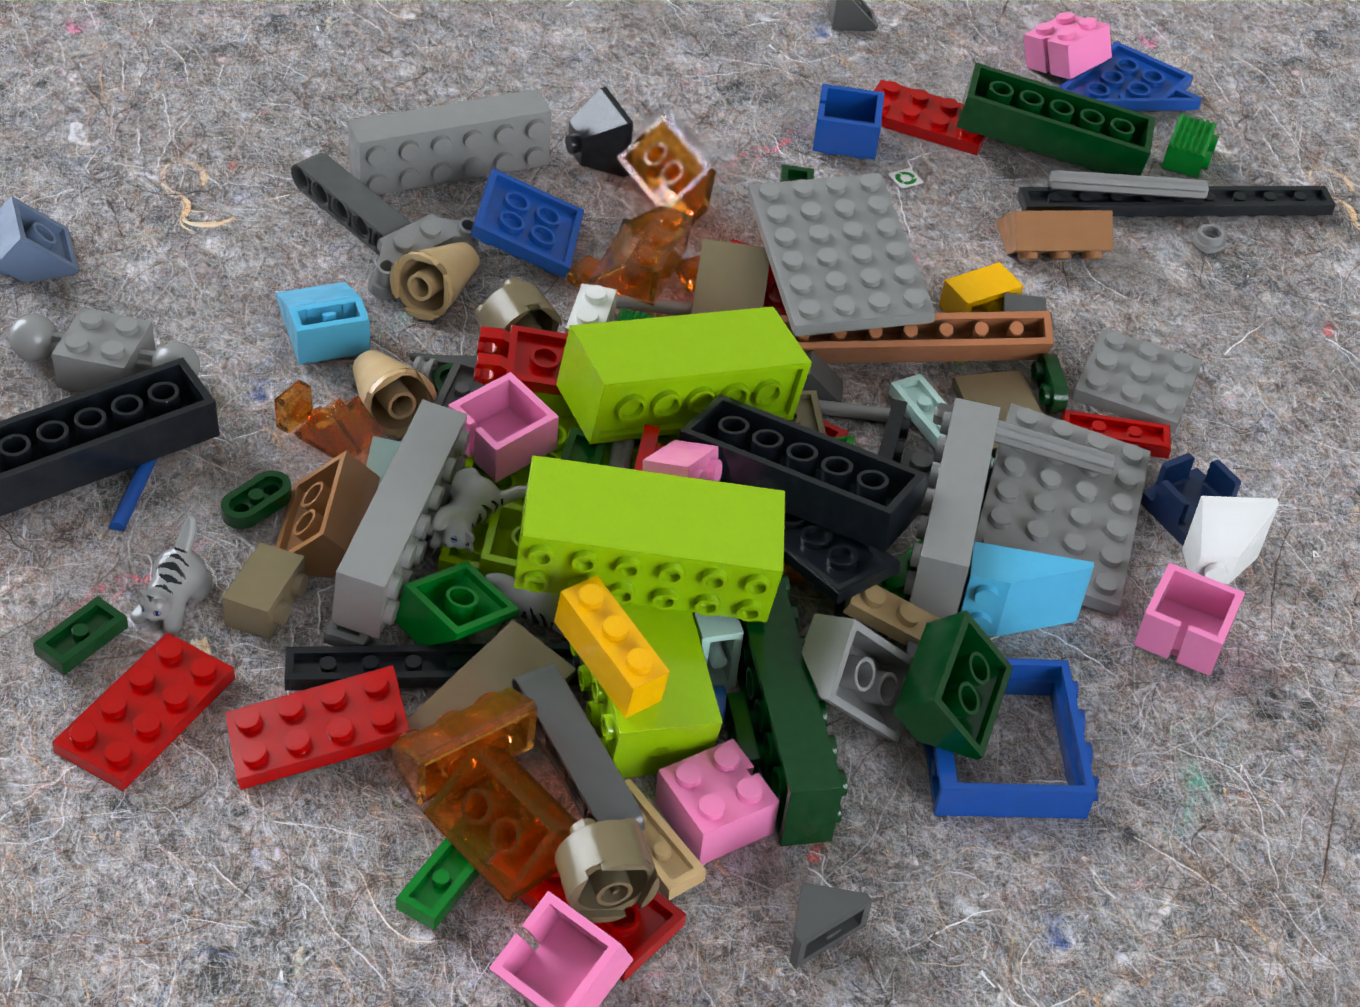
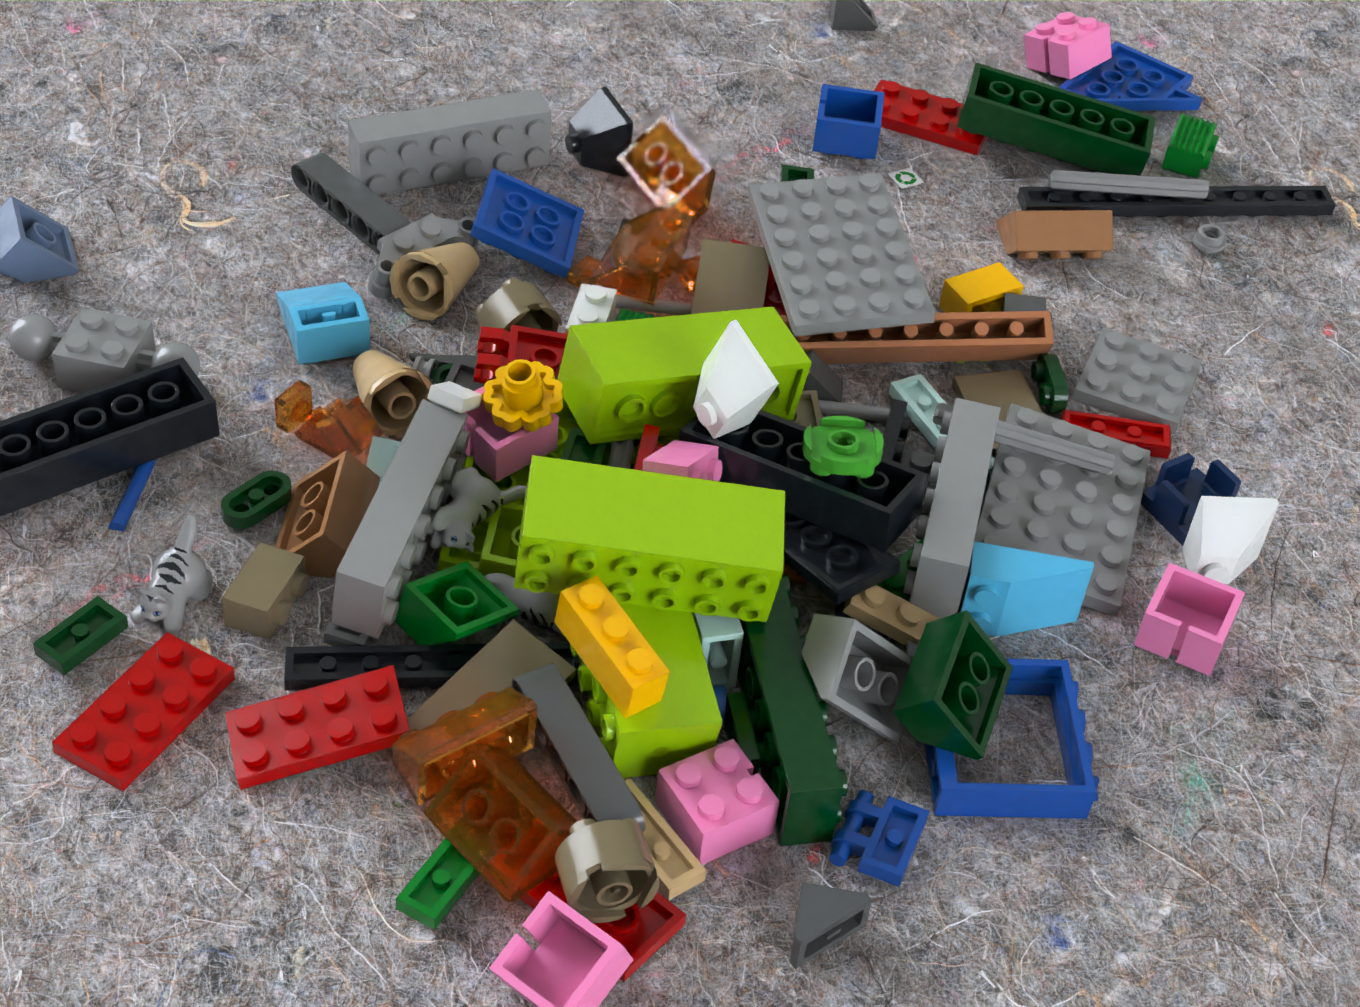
(454, 397): none -> white tile
(523, 396): none -> yellow plant
(732, 383): none -> white slope
(826, 454): none -> bright green plate
(892, 842): none -> blue plate

